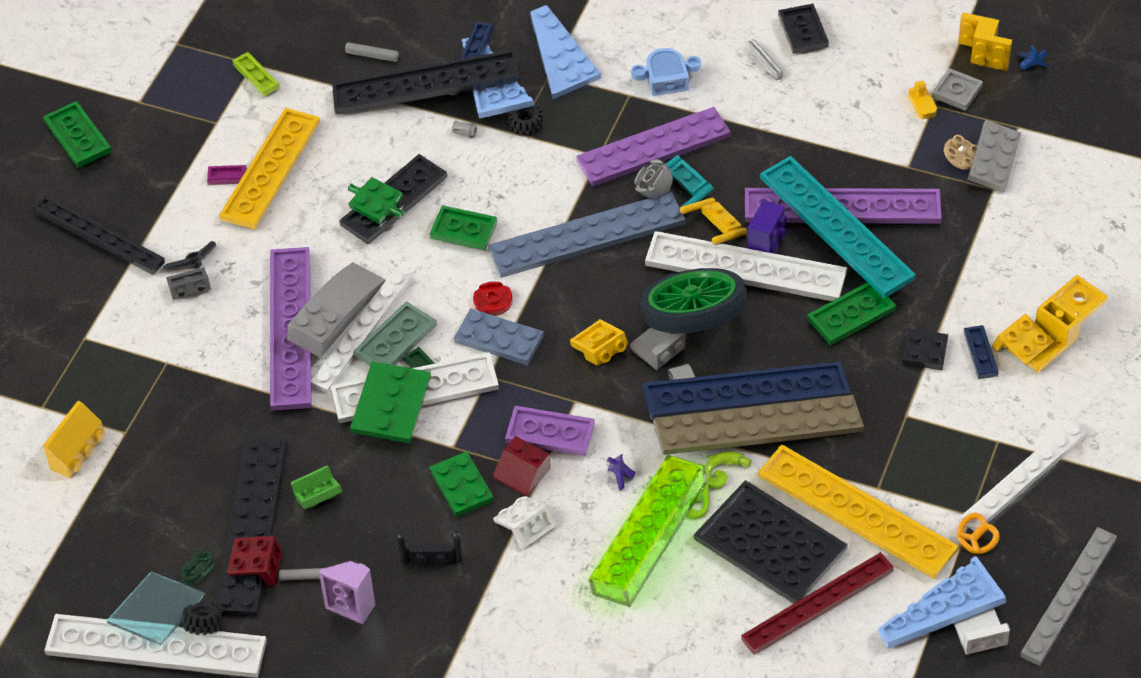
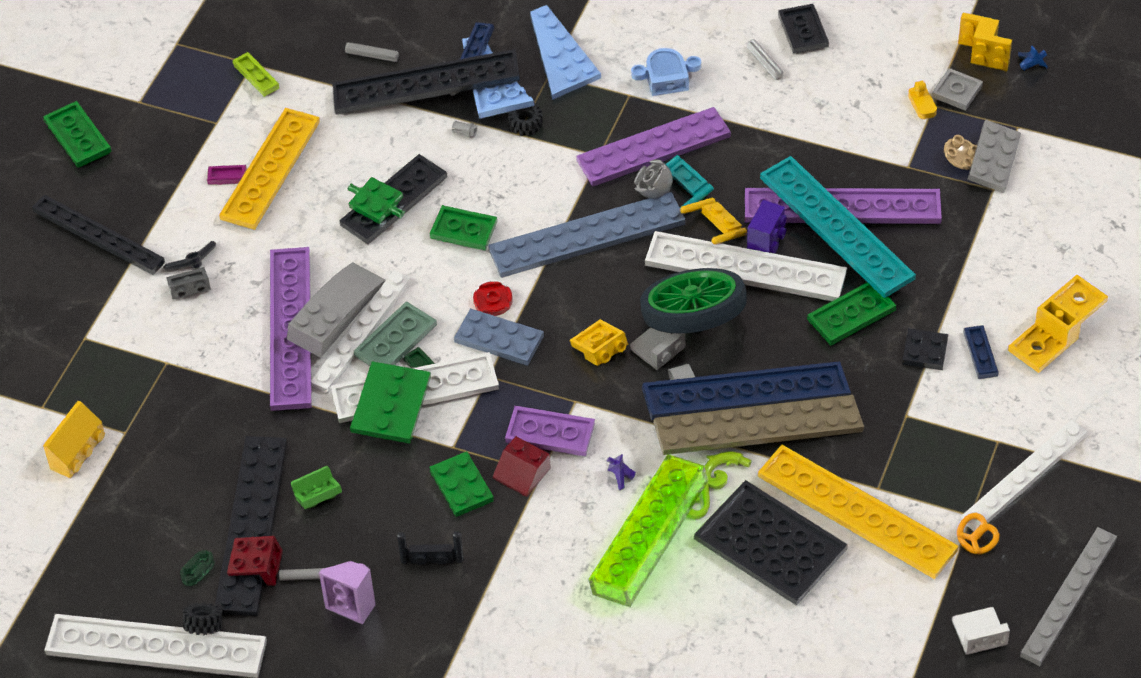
(155, 608): clear light blue piece -> none
(527, 520): white bracket -> none
(817, 603): dark red plate -> none
(948, 602): light blue wing -> none
(1023, 339): yellow bracket -> none

